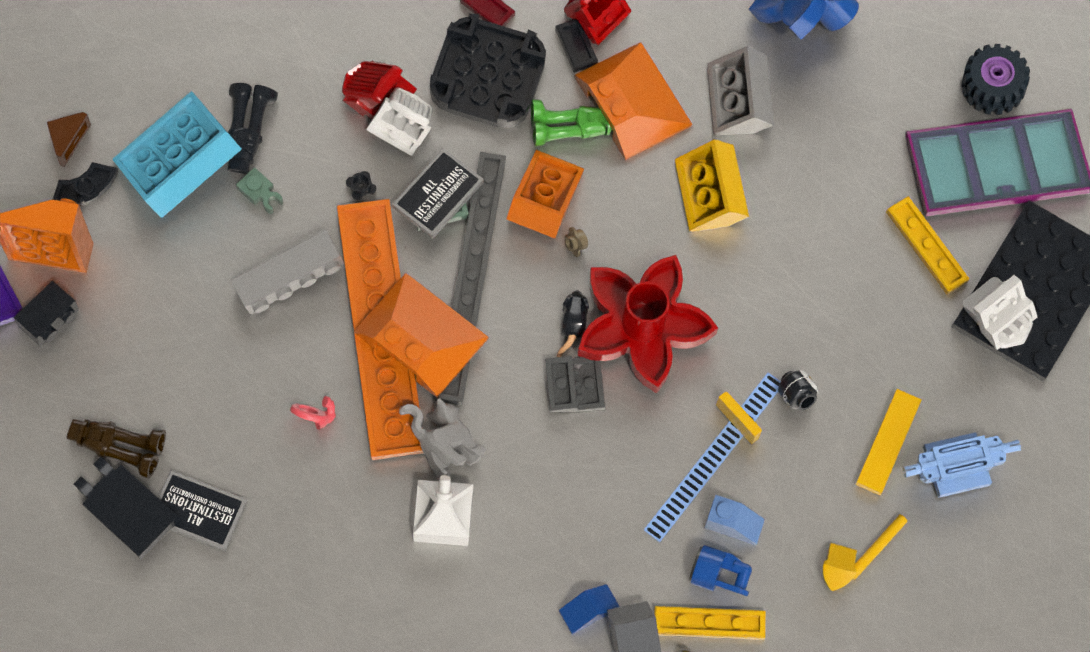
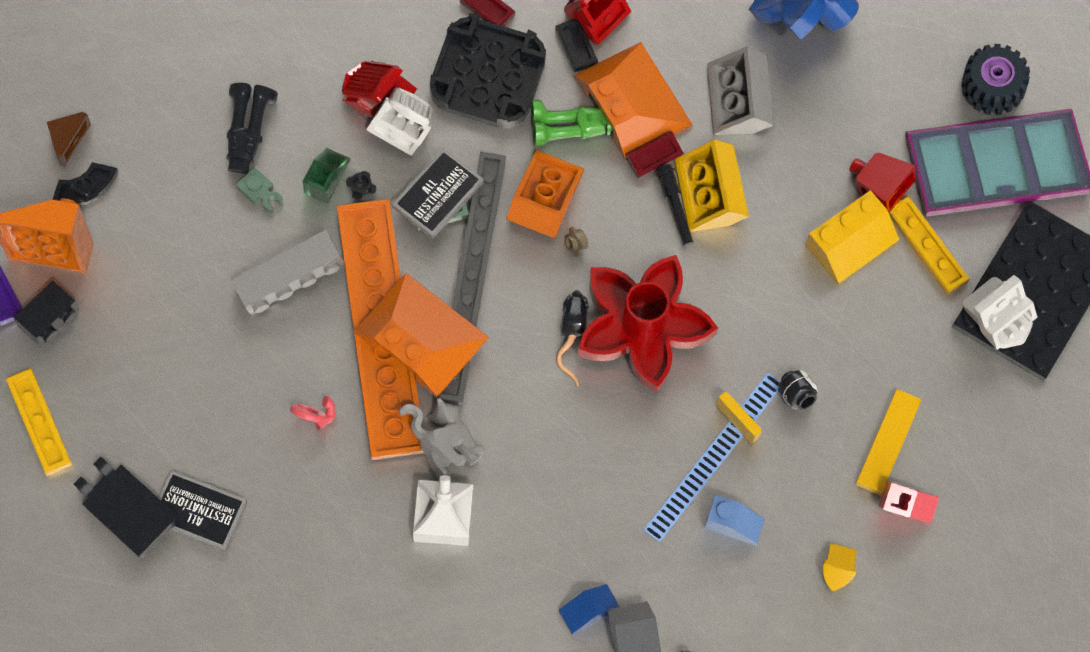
(38, 422): none -> yellow tile
(101, 439): dark brown piece -> none
(176, 154): medium azure slope -> none
(325, 175): none -> clear green slope
(575, 384): dark grey slope -> none
(654, 154): none -> dark red tile
(671, 190): none -> black pin
(709, 566): blue piece -> none
(710, 622): yellow tile -> none
(853, 237): none -> yellow slope
(879, 544): yellow bar -> none
(885, 177): none -> red torso
(908, 502): none -> coral slope
(960, 462): light blue piece -> none

